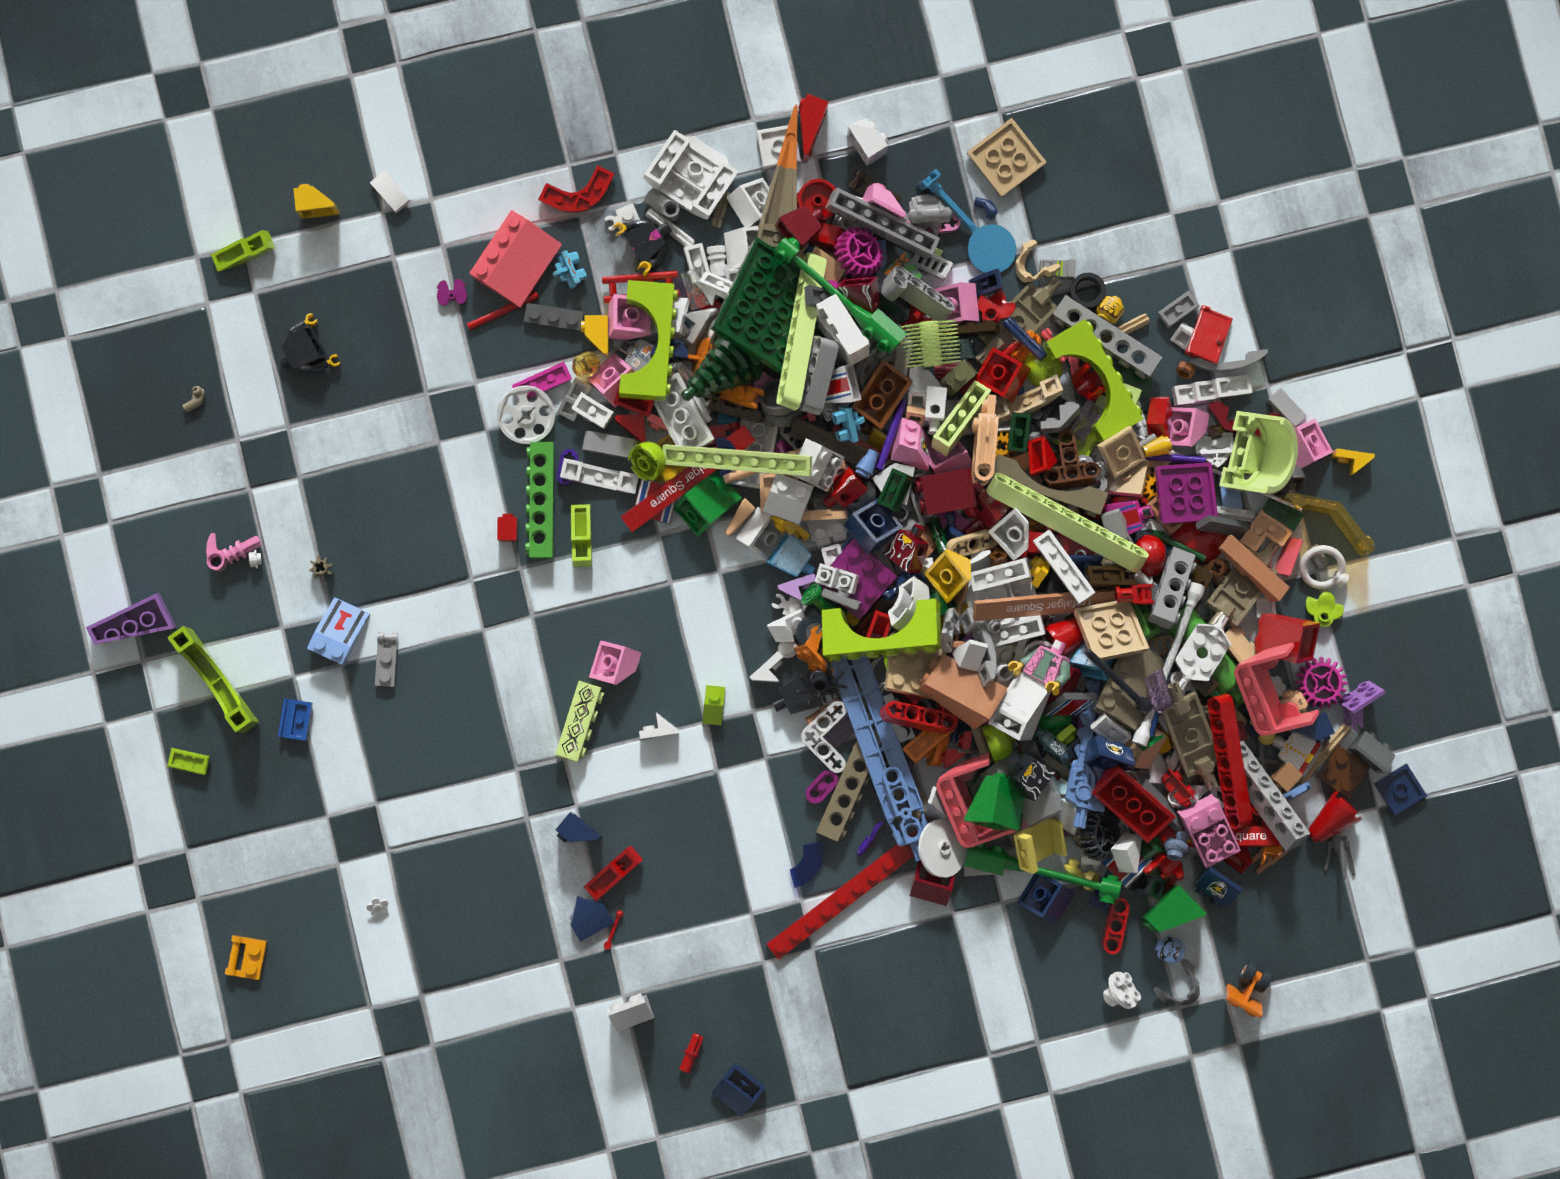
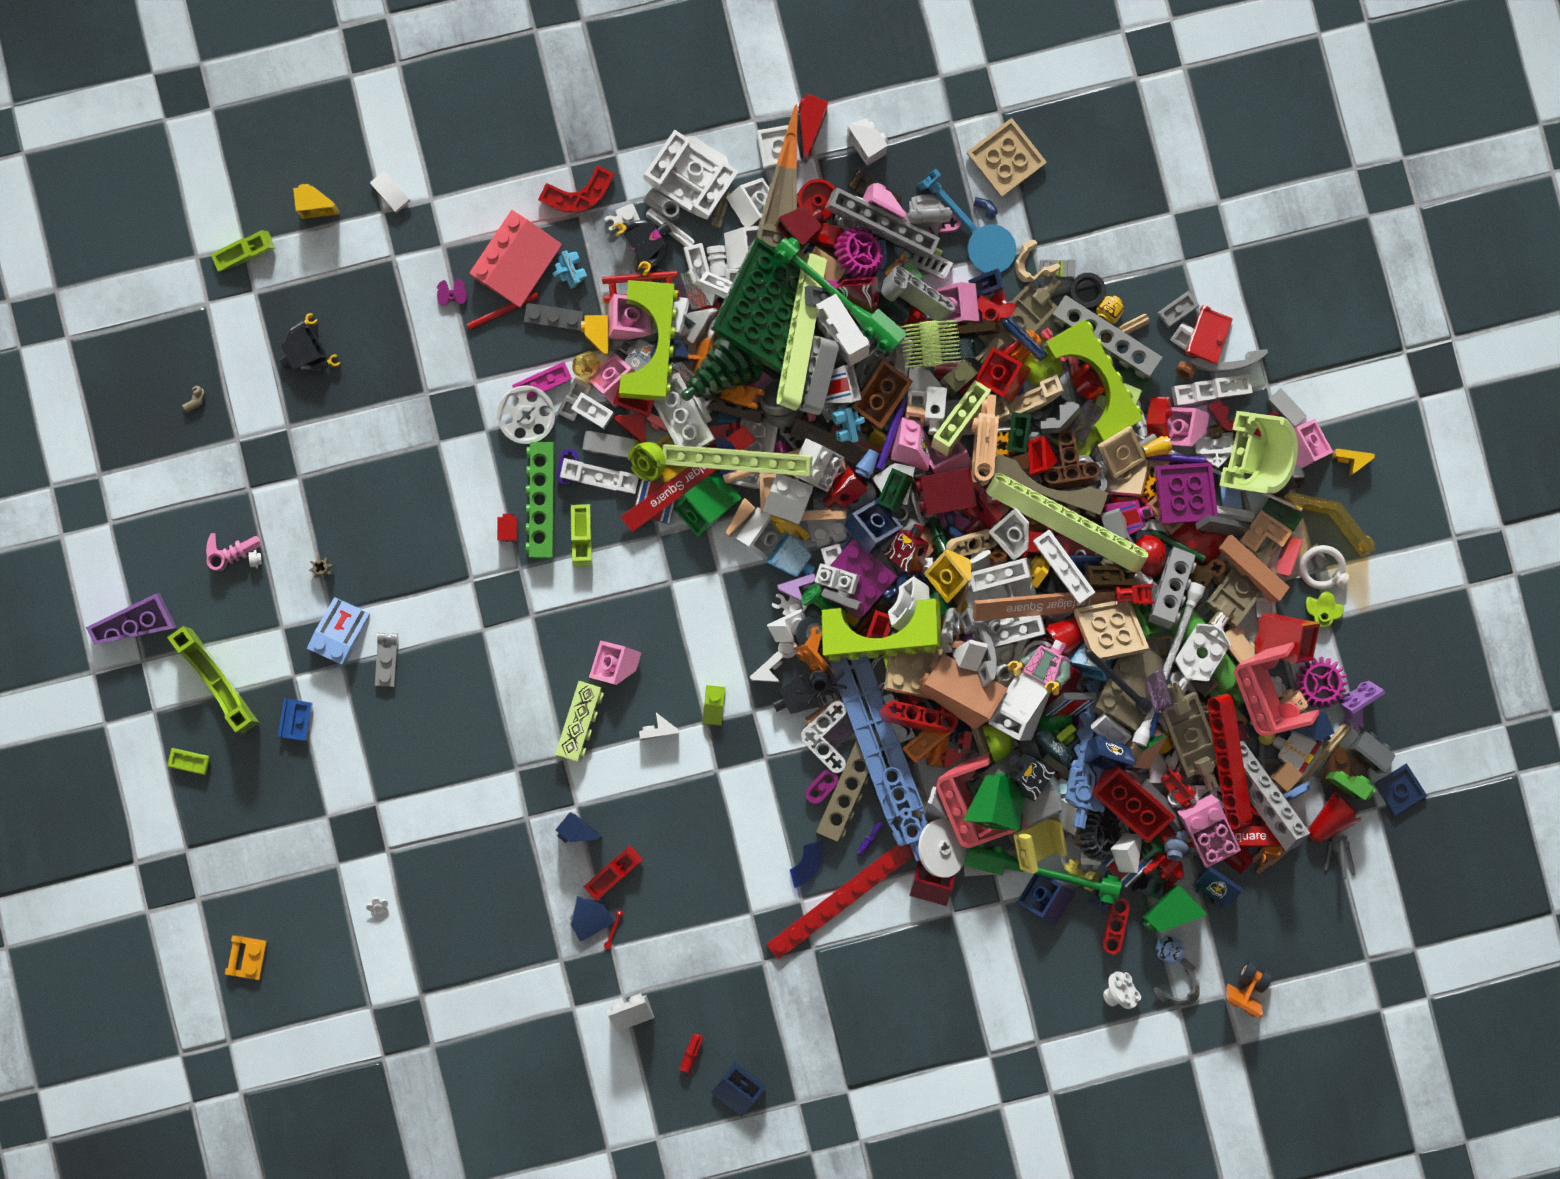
(1355, 786): none -> bright green plate

